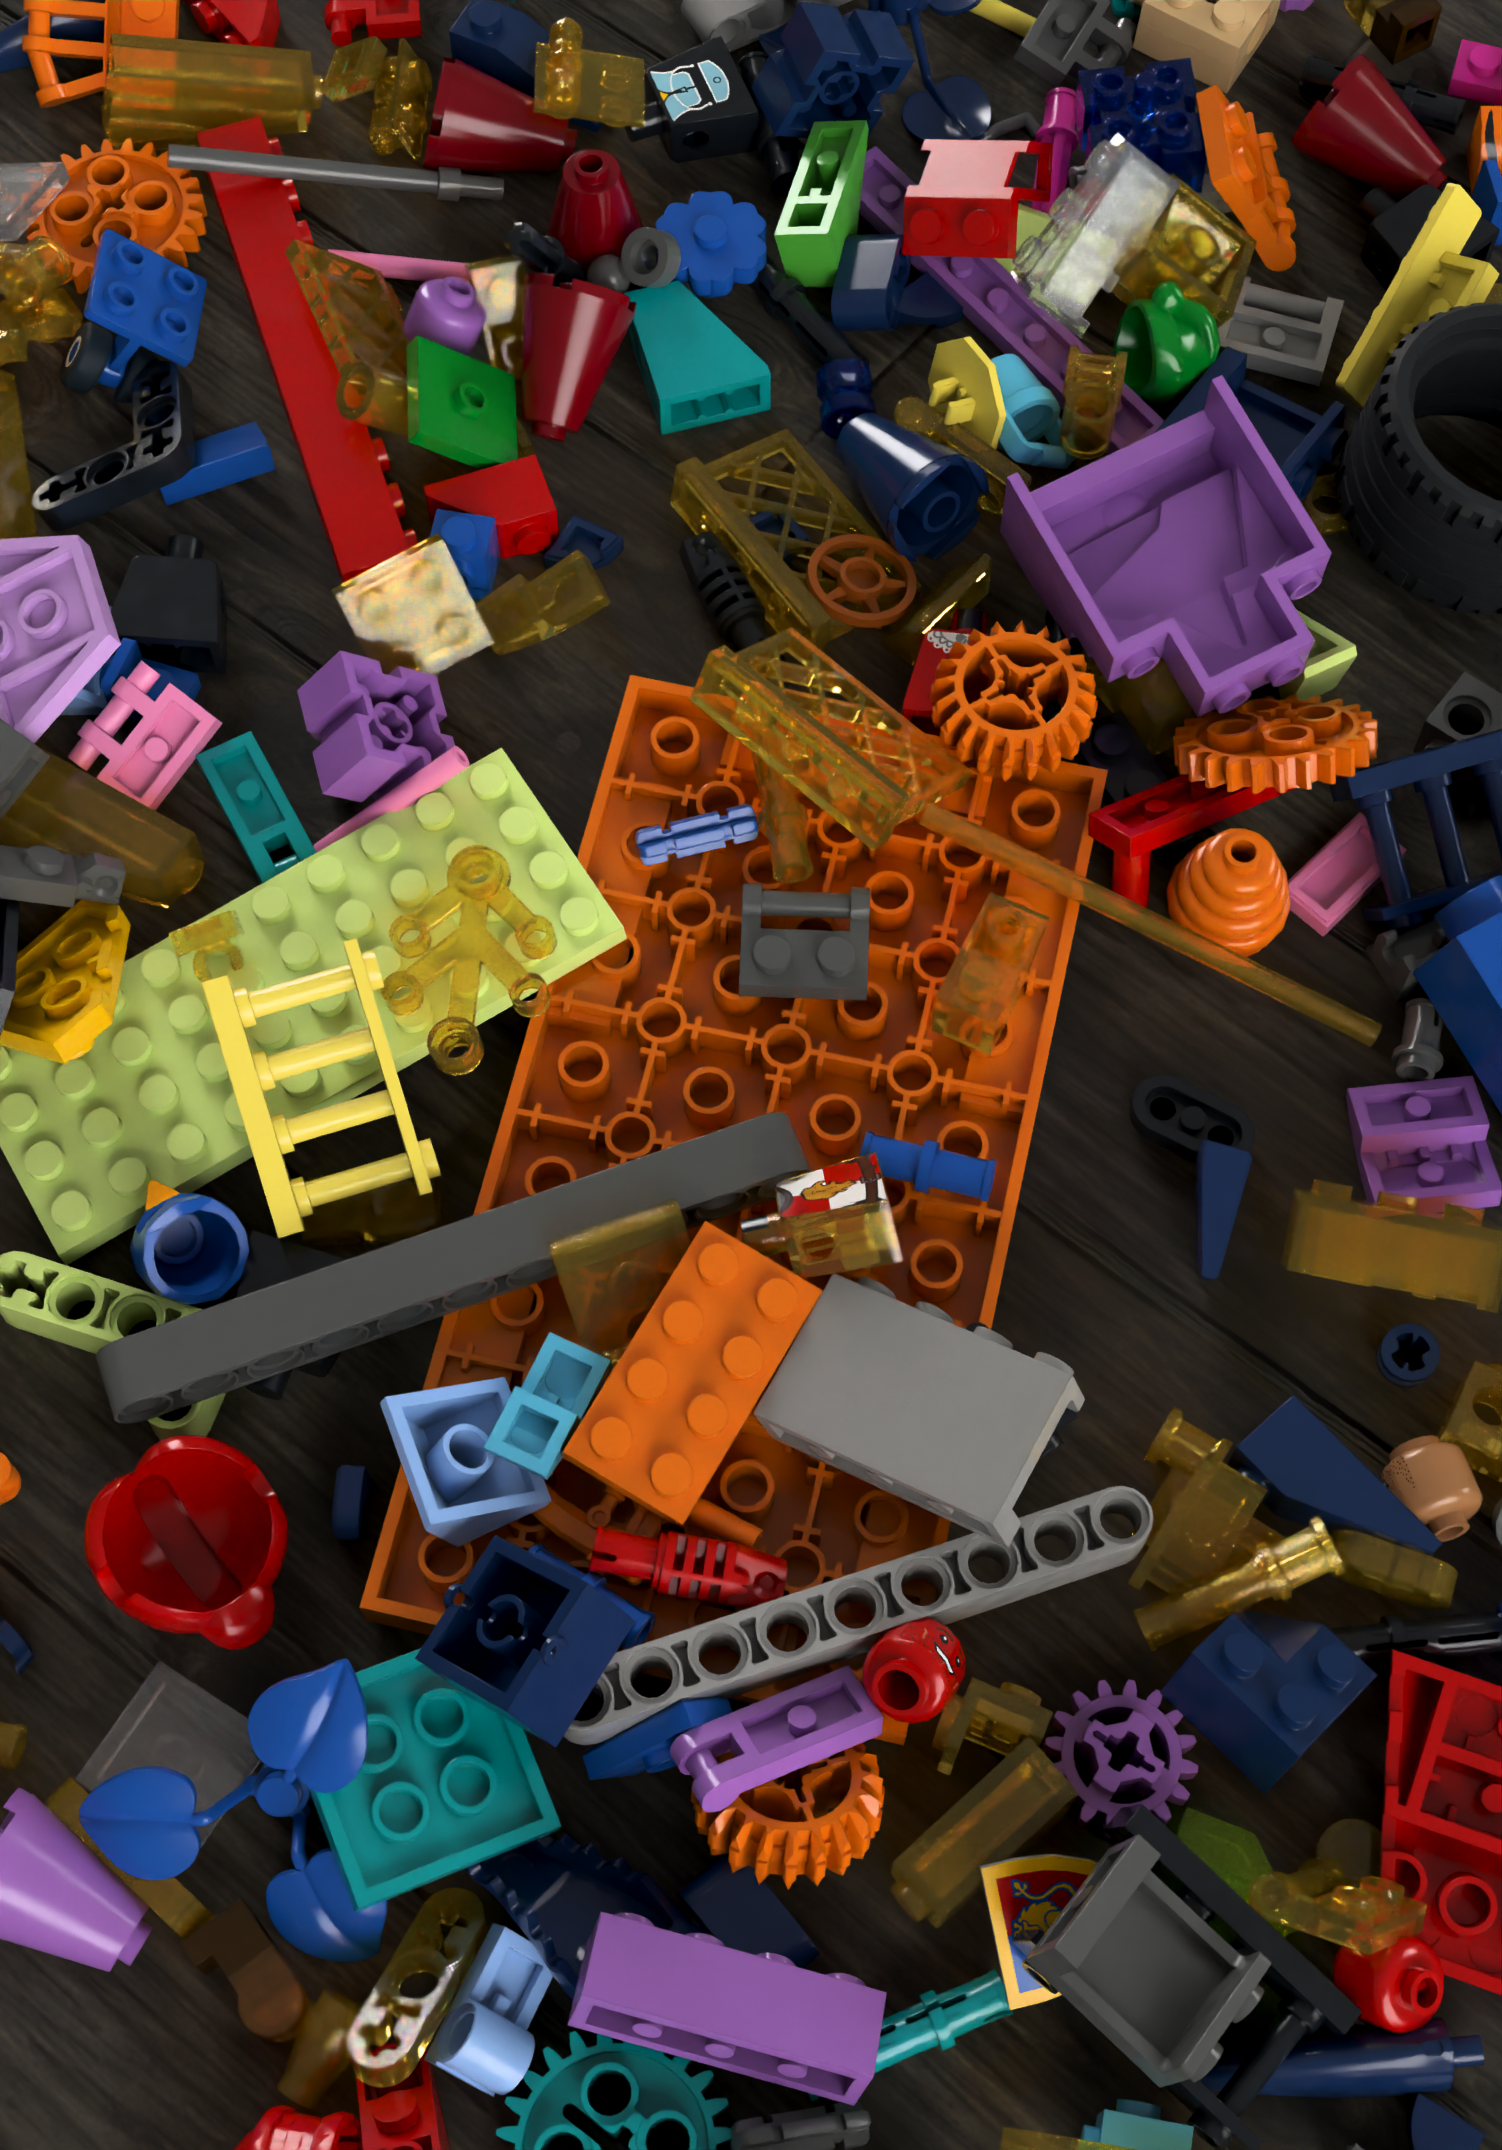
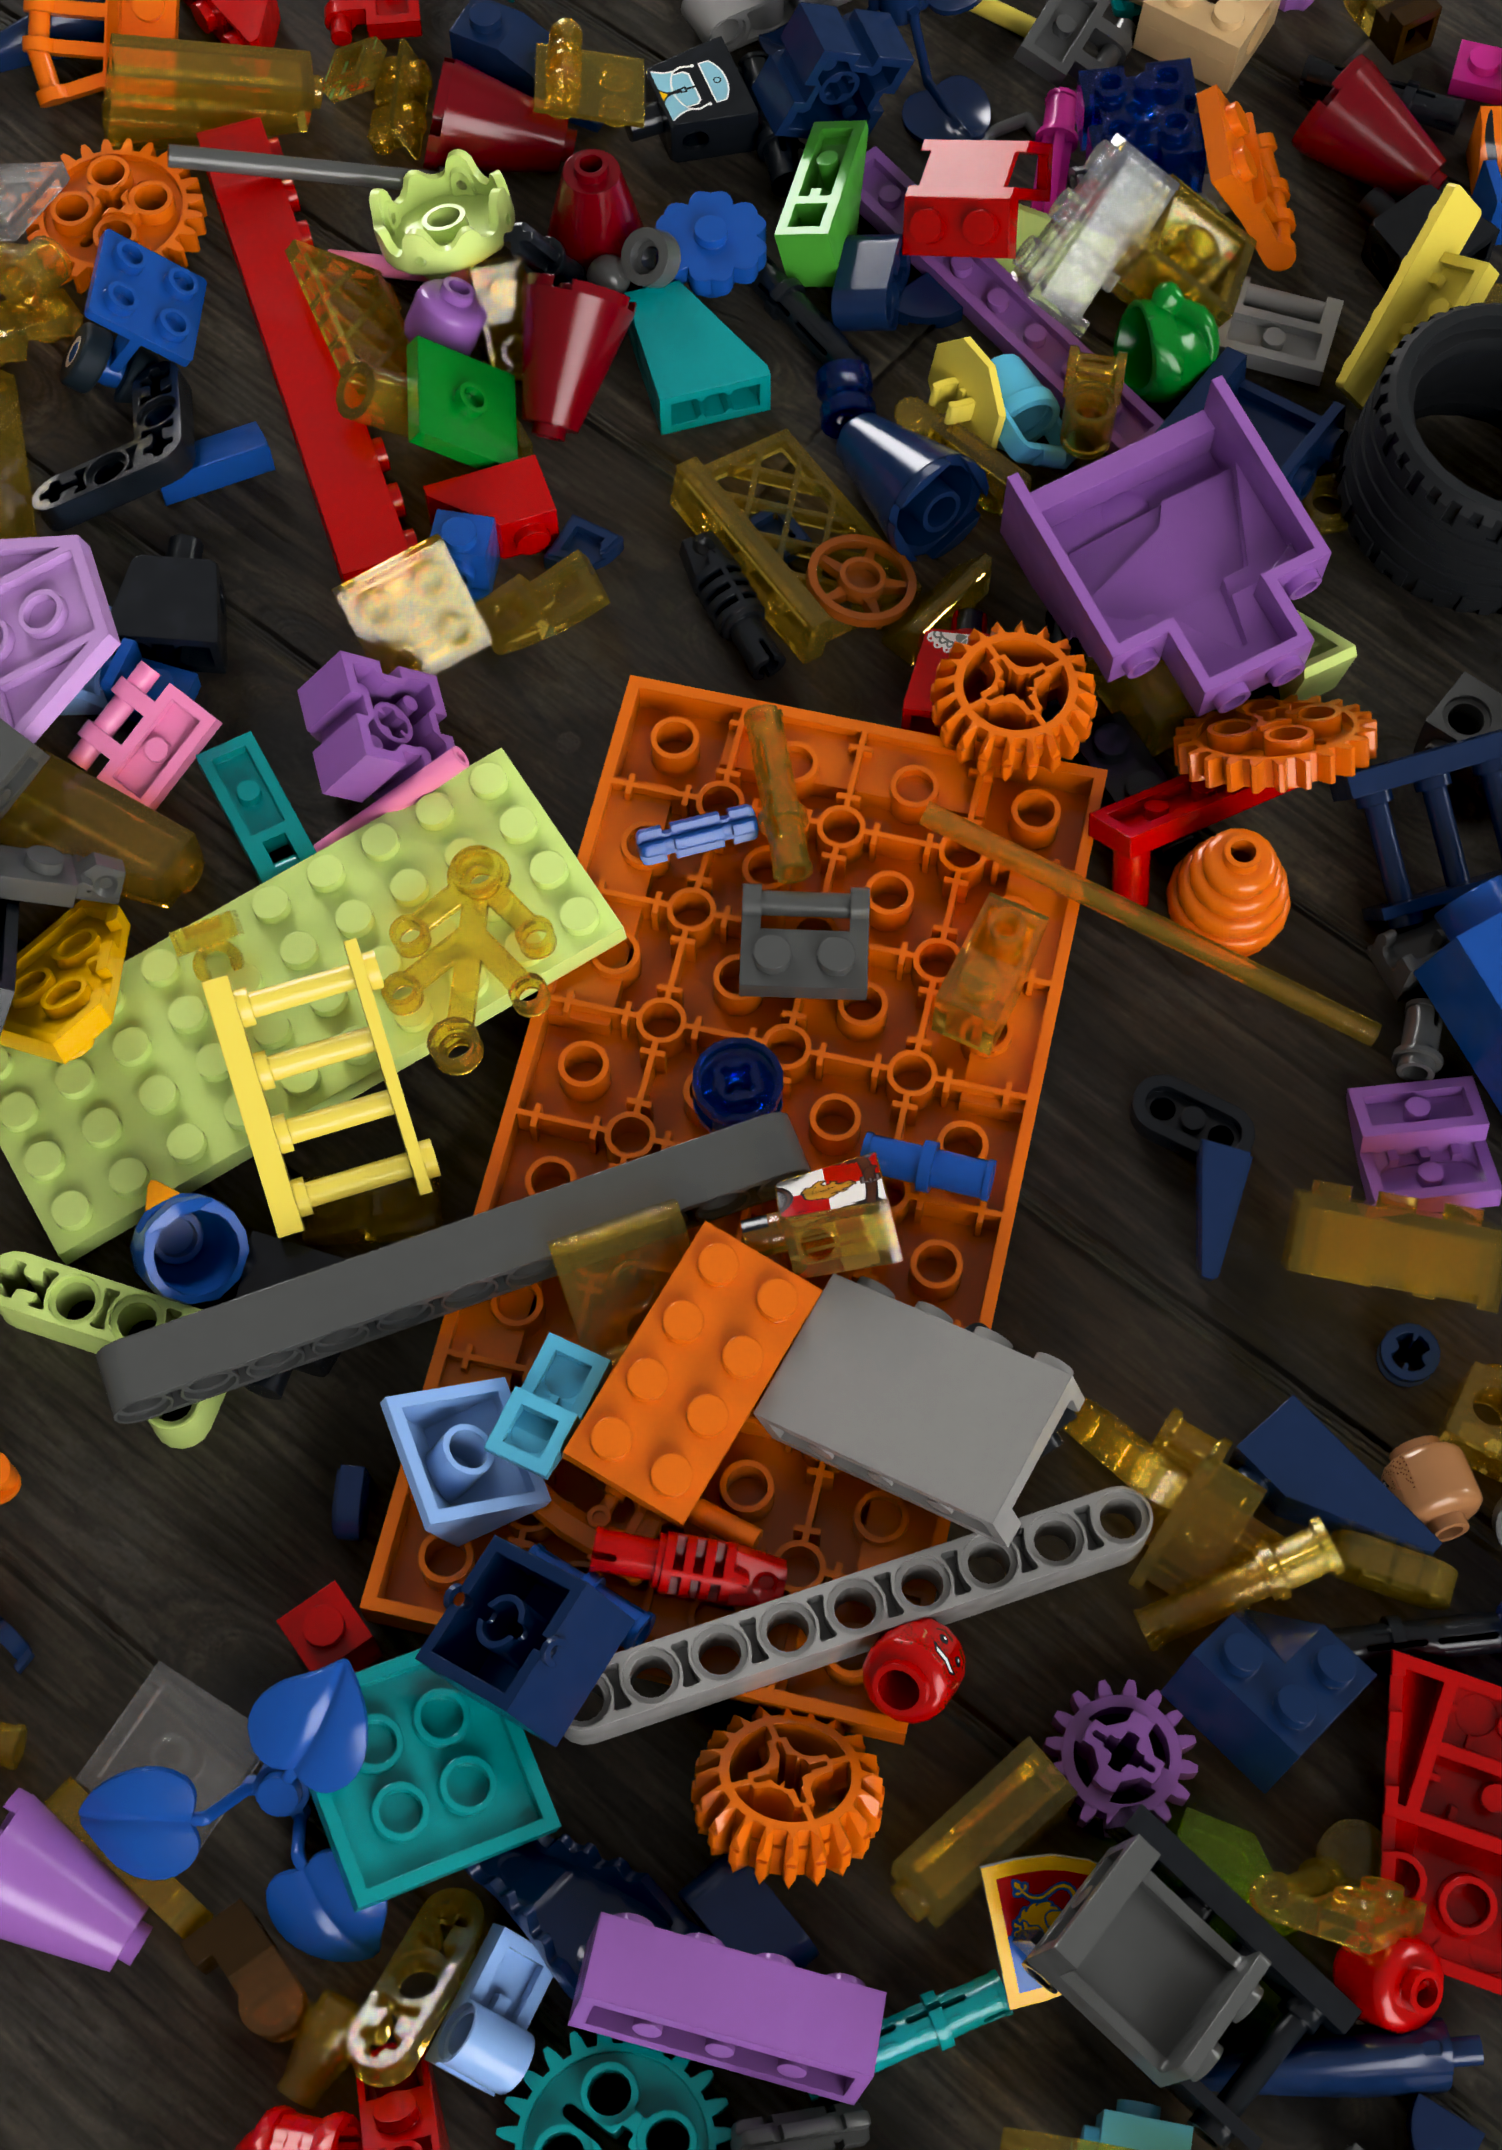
(190, 1542): red piece -> none
(329, 1630): none -> red brick
(443, 218): none -> yellowish green plate
(649, 1742): blue plate -> none
(736, 1083): none -> clear blue wheel
(776, 1737): medium lavender plate -> none
(821, 756): clear yellow fence -> none
(990, 1718): clear yellow bracket -> none
(1127, 1454): none -> clear yellow beam
(1336, 877): bright pink tile -> none

